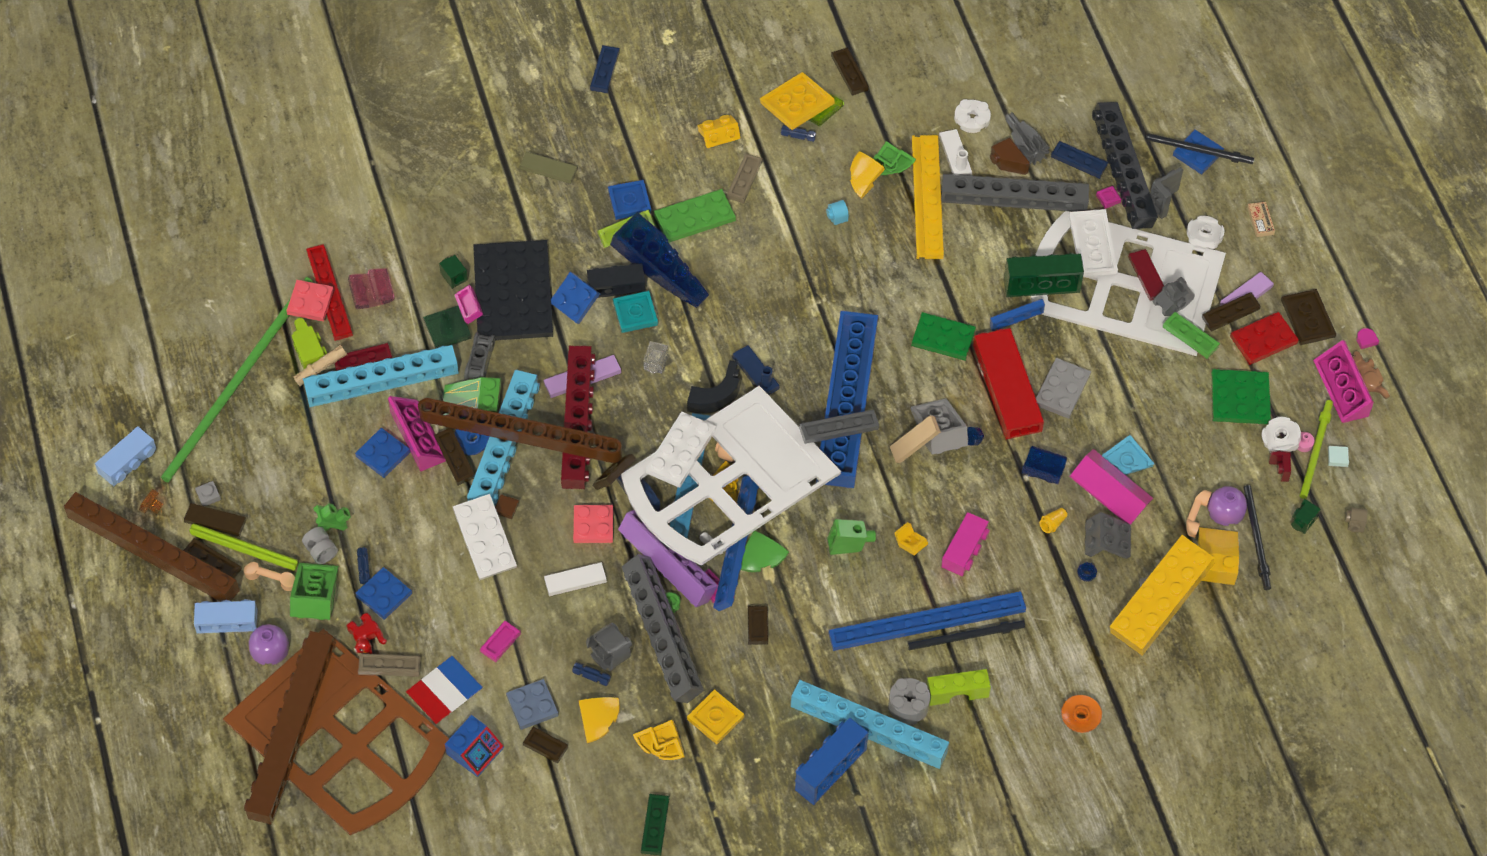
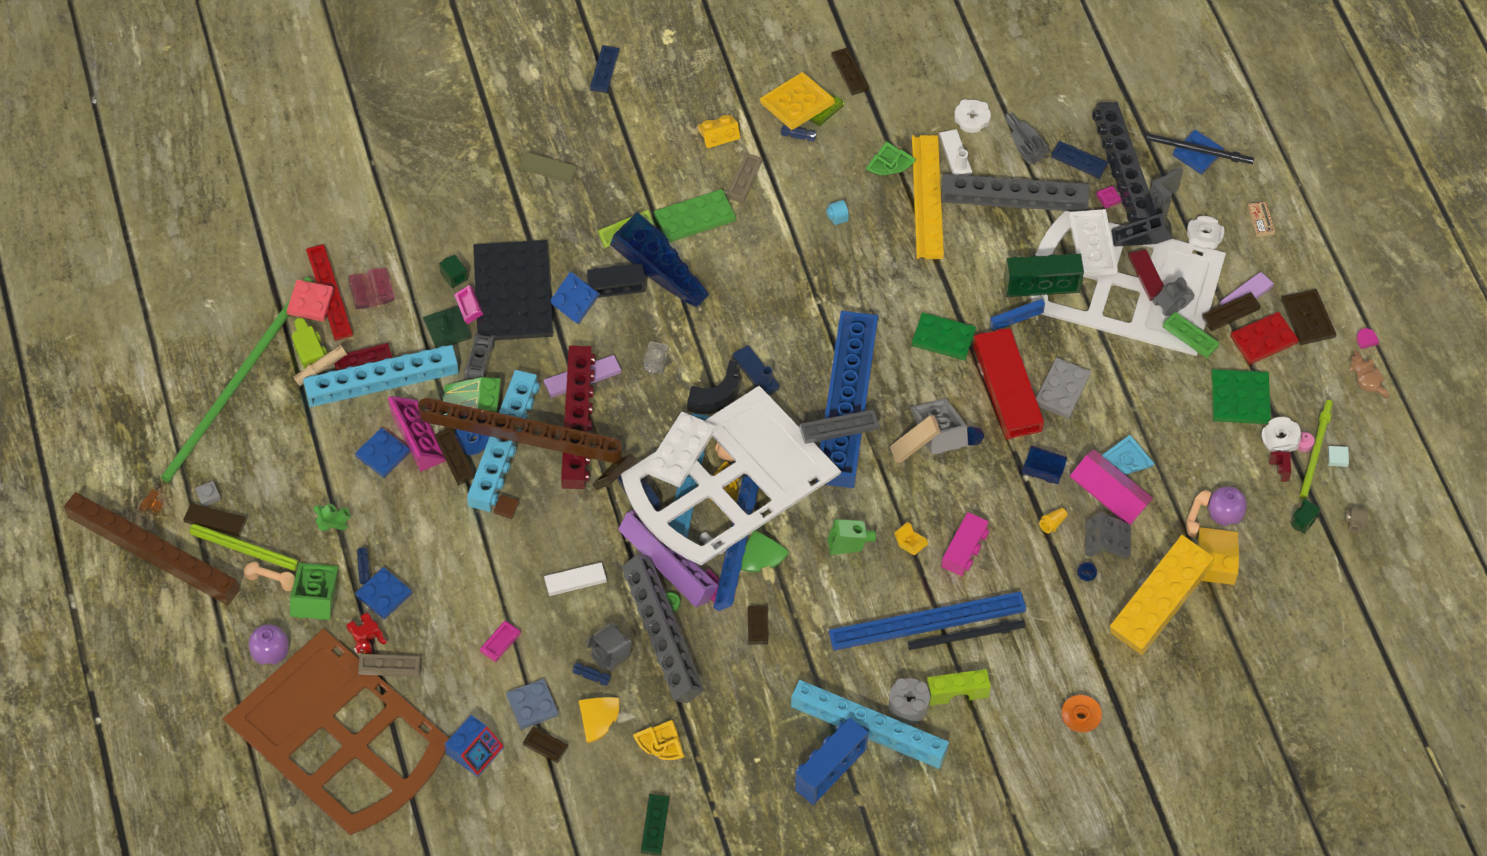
(125, 456): light blue brick -> none
(212, 558): dark brown tile -> none
(225, 616): light blue brick -> none
(290, 728): reddish brown brick -> none
(319, 545): light grey wheel -> none
(444, 689): sticker -> none
(484, 537): white plate -> none
(593, 524): coral plate -> none
(629, 199): blue plate -> none
(635, 311): teal plate -> none
(715, 716): yellow plate -> none
(863, 173): yellow brick -> none
(1009, 157): reddish brown slope -> none
(1143, 232): none -> black slope
(1263, 569): black bar -> none
(1344, 383): dark pink slope -> none

